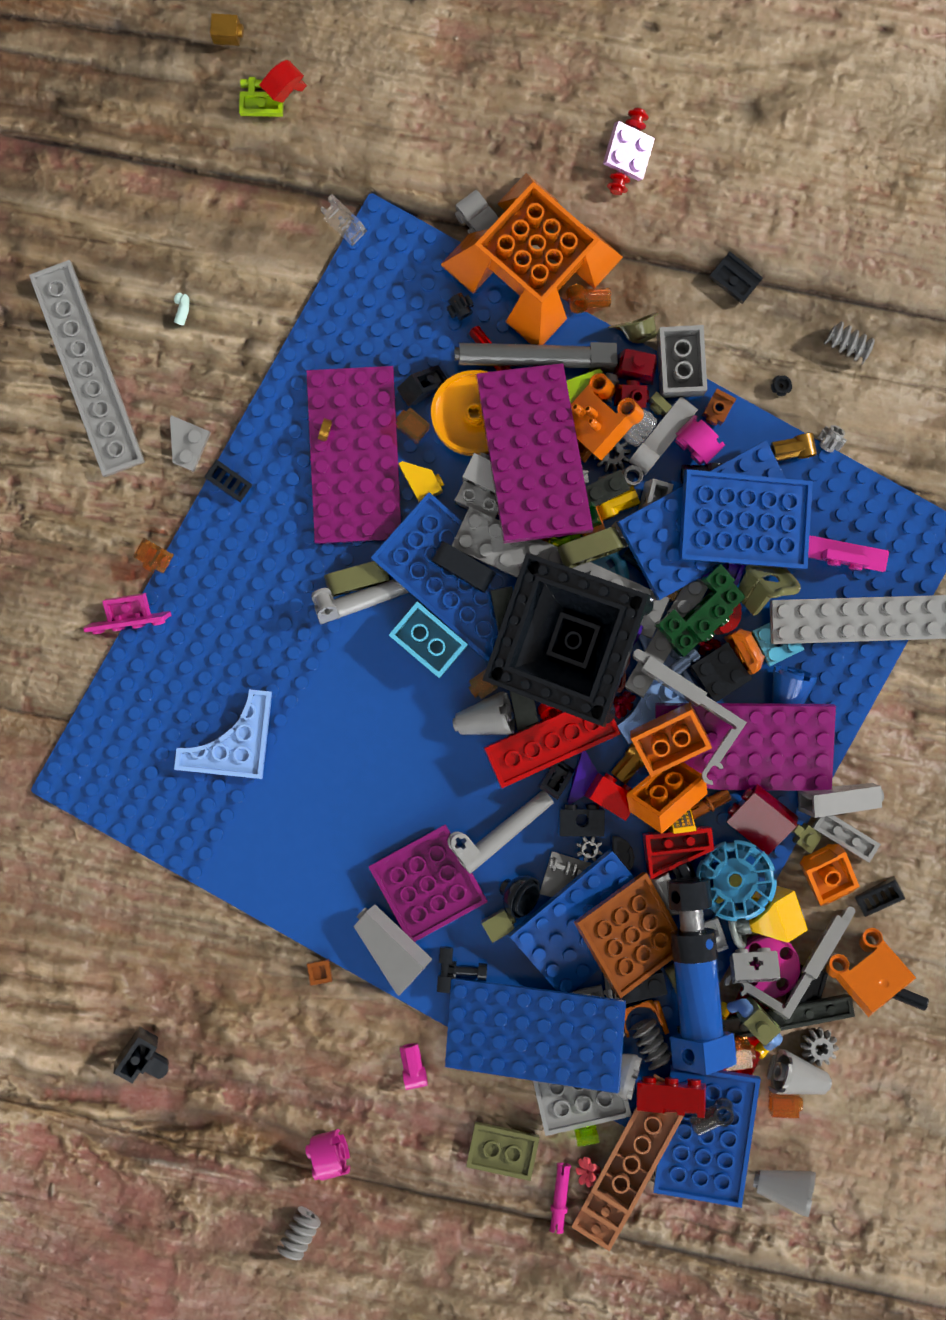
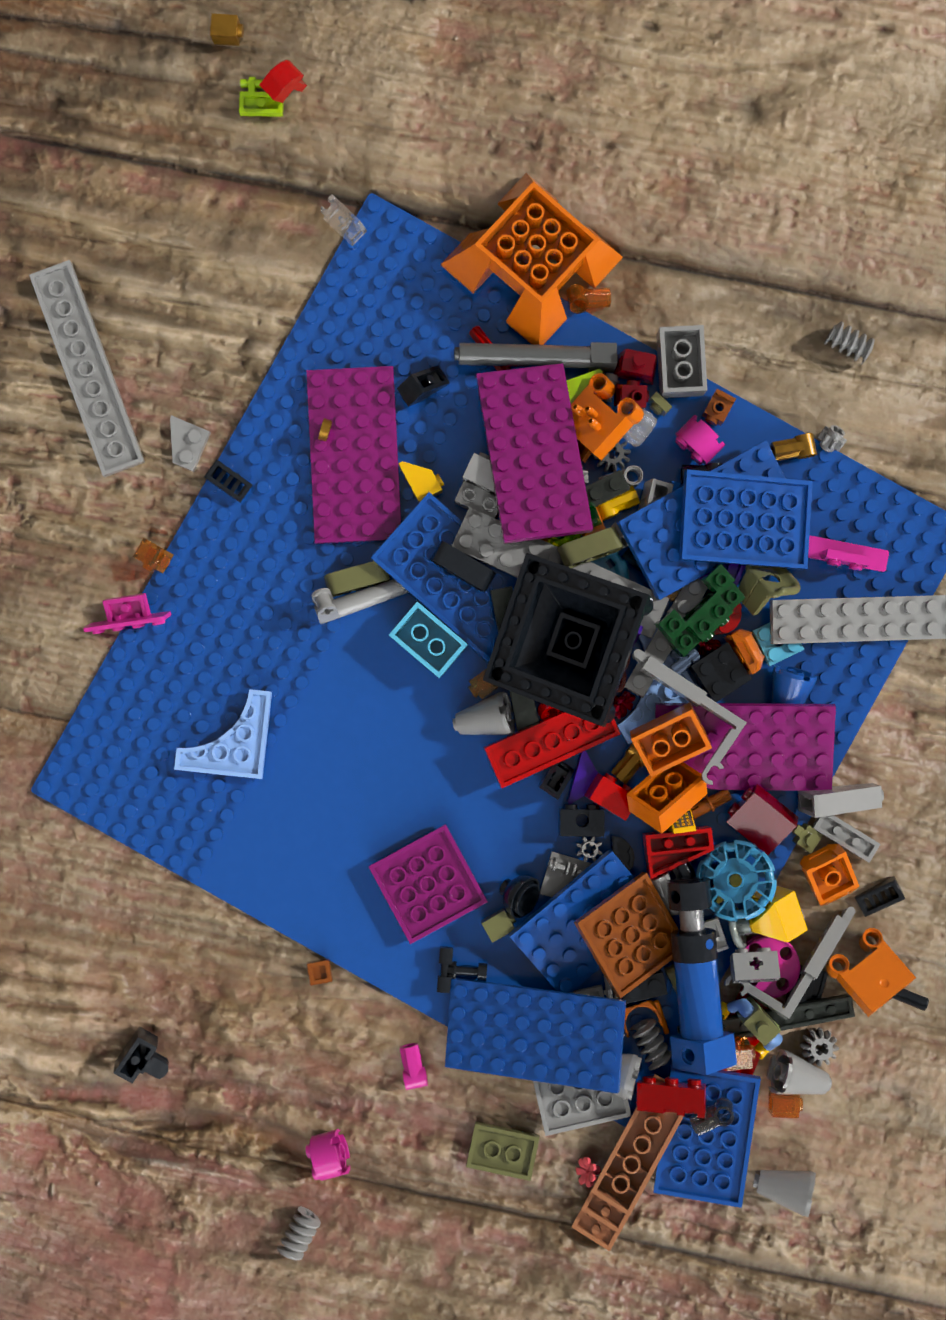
(183, 309): light aqua arm -> none
(391, 948): light grey slope -> none
(412, 425): clear orange brick -> none
(458, 414): light orange dish -> none
(460, 306): black gear -> none
(473, 856): light grey axle -> none
(475, 212): light grey brick -> none
(559, 1206): dark pink pin -> none
(586, 1135): clear neon green bracket -> none
(628, 151): plate -> none
(640, 329): olive piece -> none
(662, 435): light grey beam -> none
(735, 277): black plate -> none
(787, 385): black plate -> none

